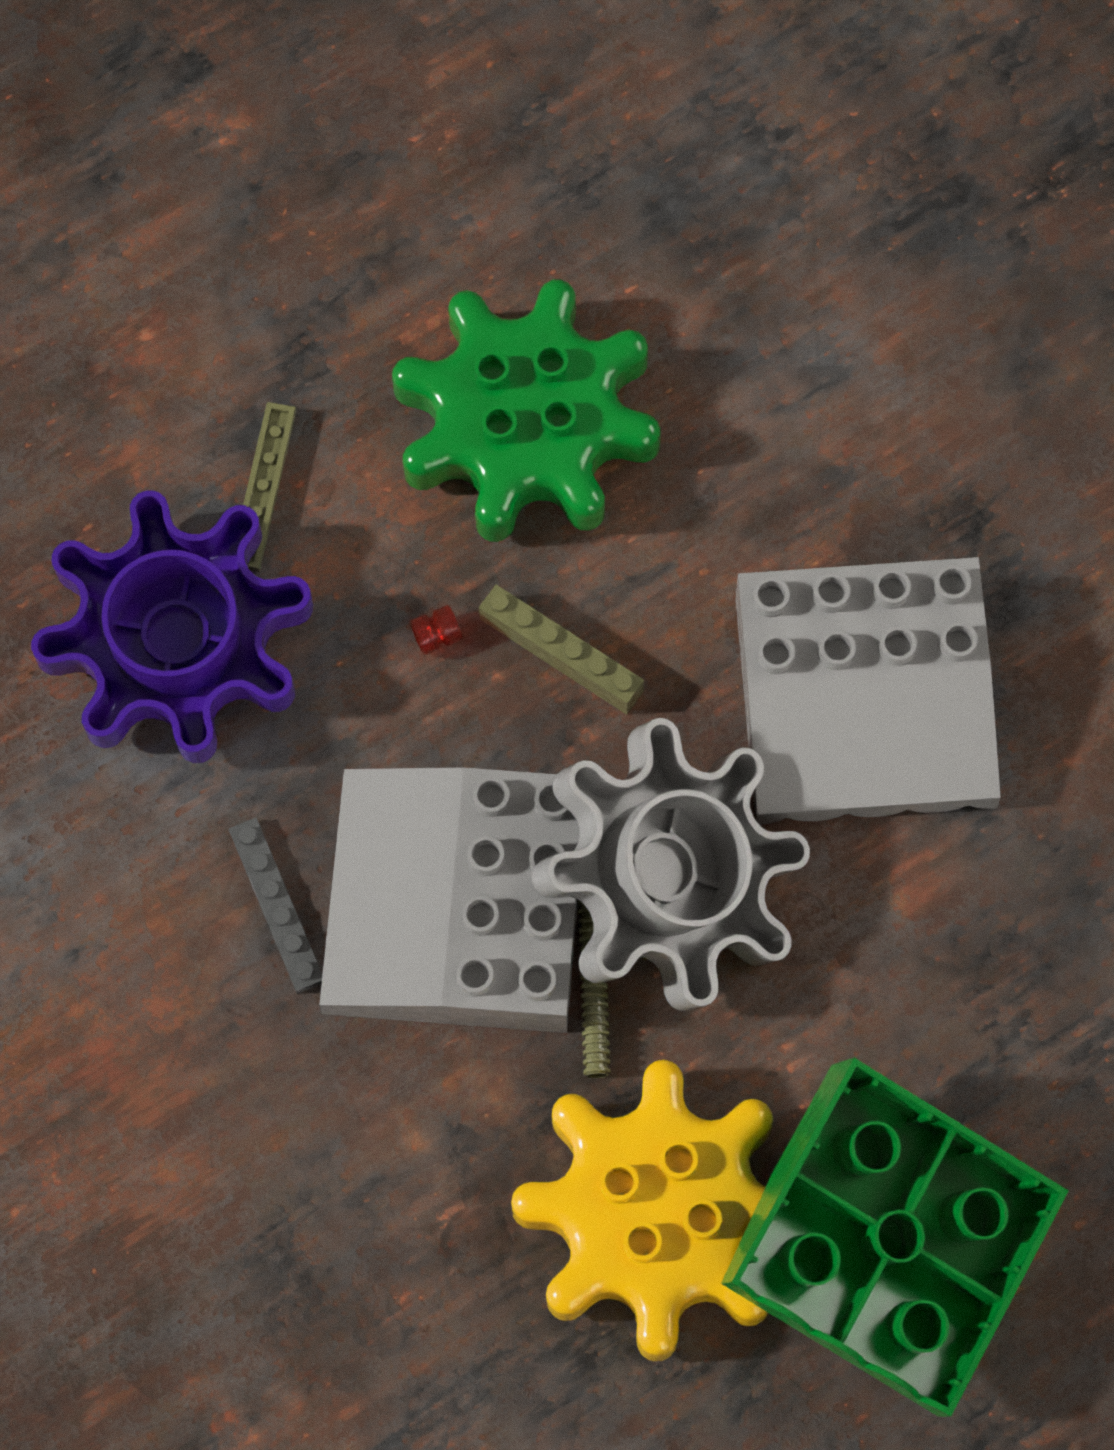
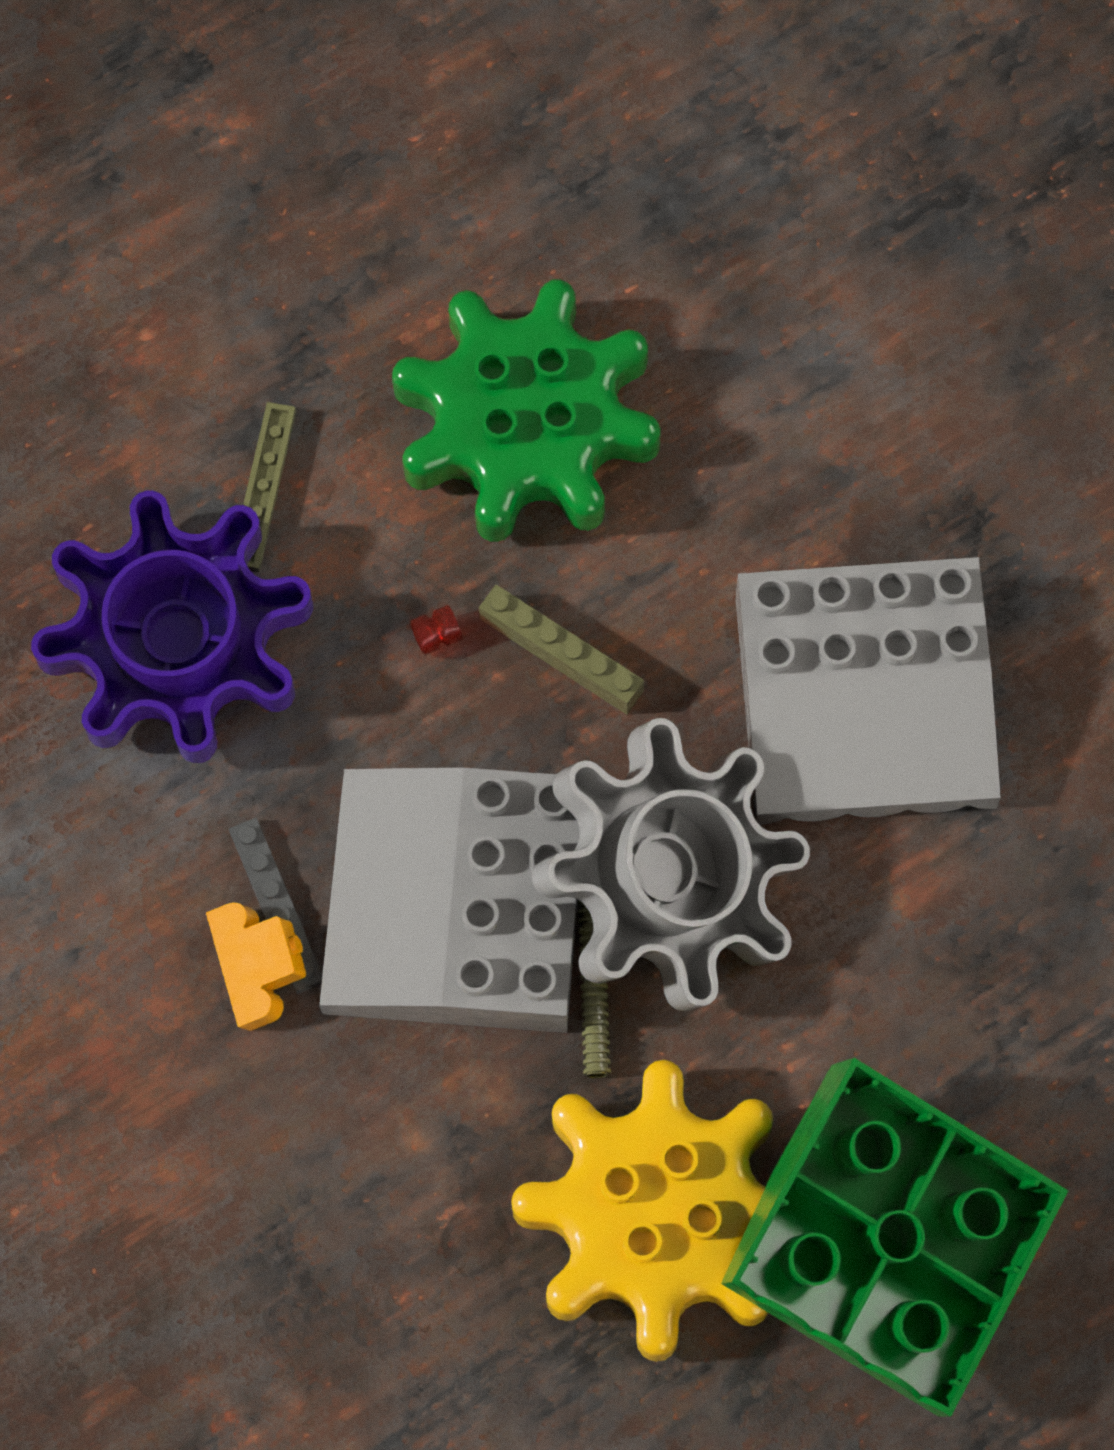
(255, 961): none -> light orange brick

